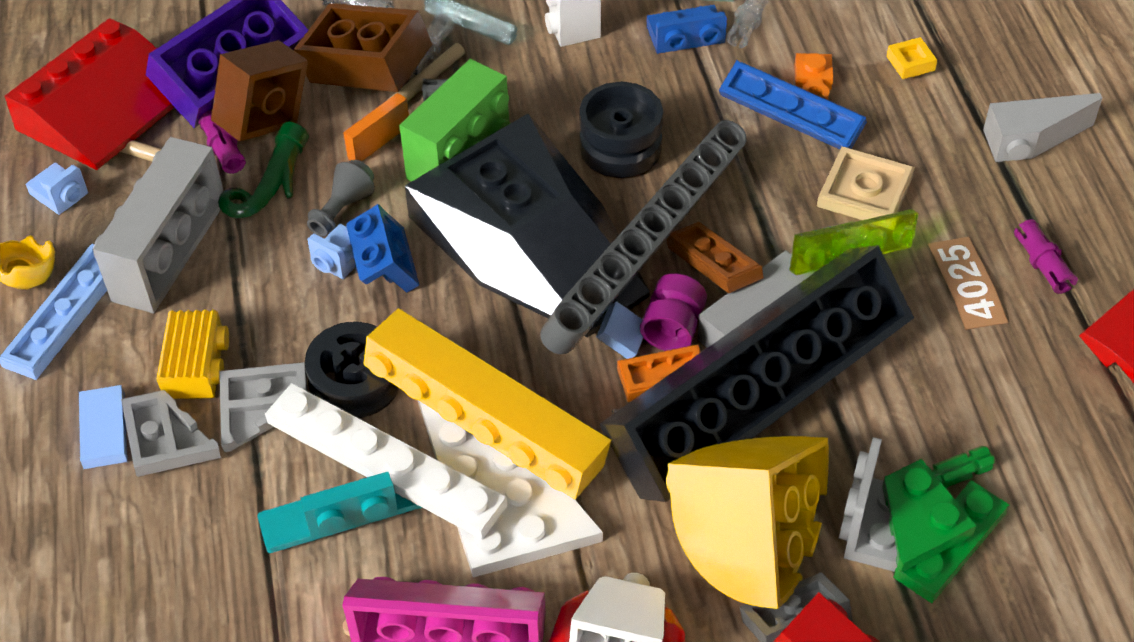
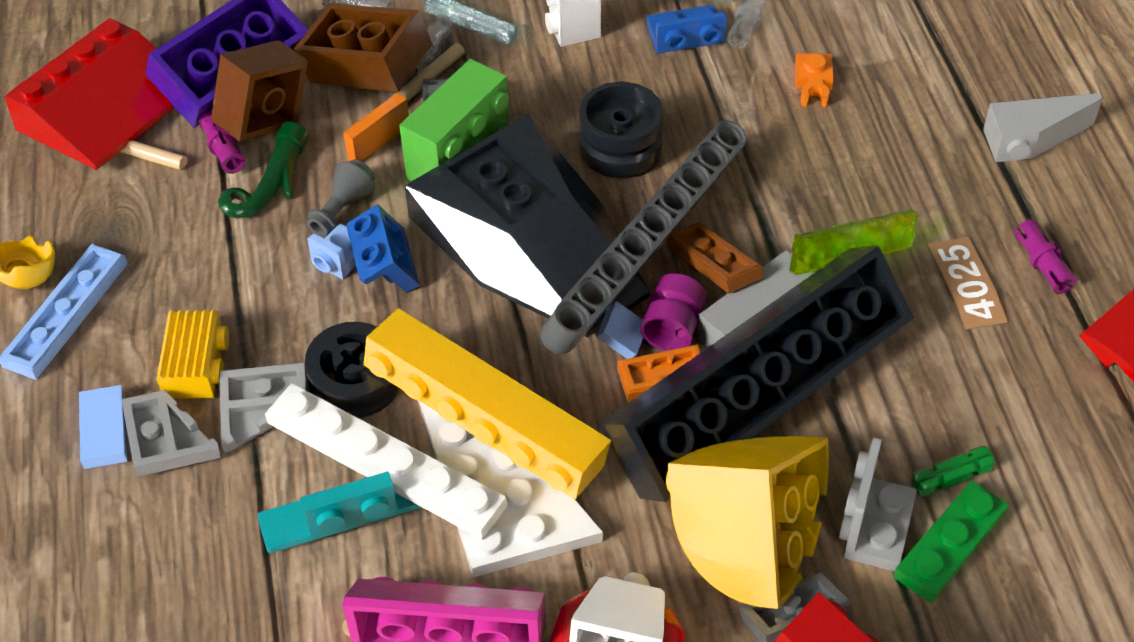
(58, 187): light blue bracket -> none
(159, 225): light grey brick -> none
(792, 106): blue tile -> none
(864, 185): tan tile -> none
(911, 58): yellow plate -> none
(922, 515): green wing -> none

